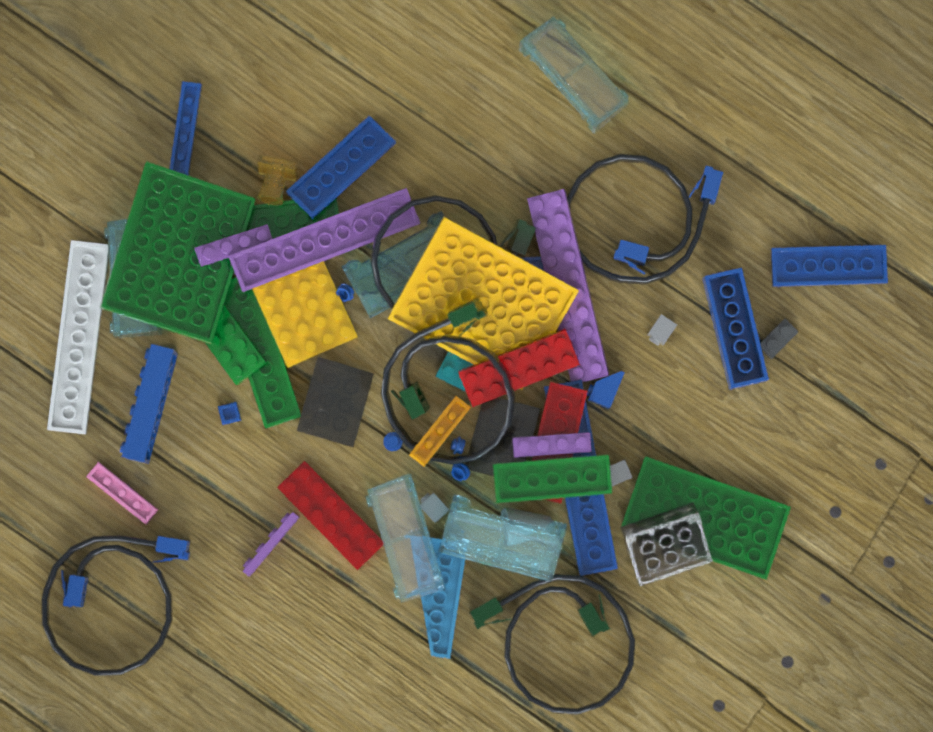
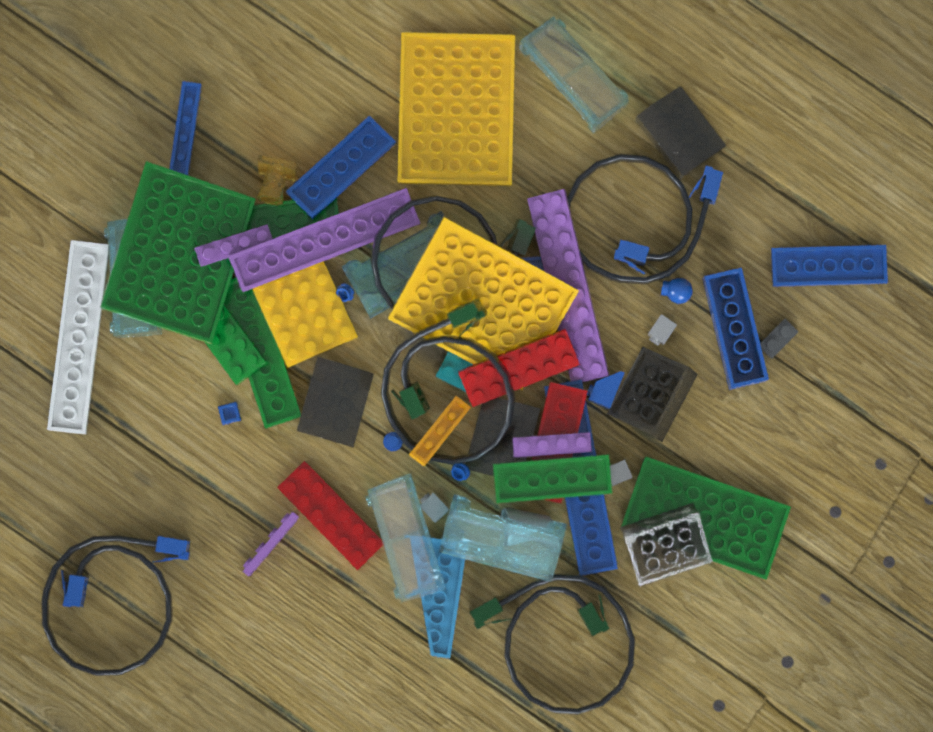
(122, 493): bright pink tile -> none
(149, 404): blue brick -> none
(456, 109): none -> yellow plate
(457, 445): blue plate -> none
(652, 394): none -> clear smoke slope
(678, 290): none -> blue piece
(680, 132): none -> clear smoke slope

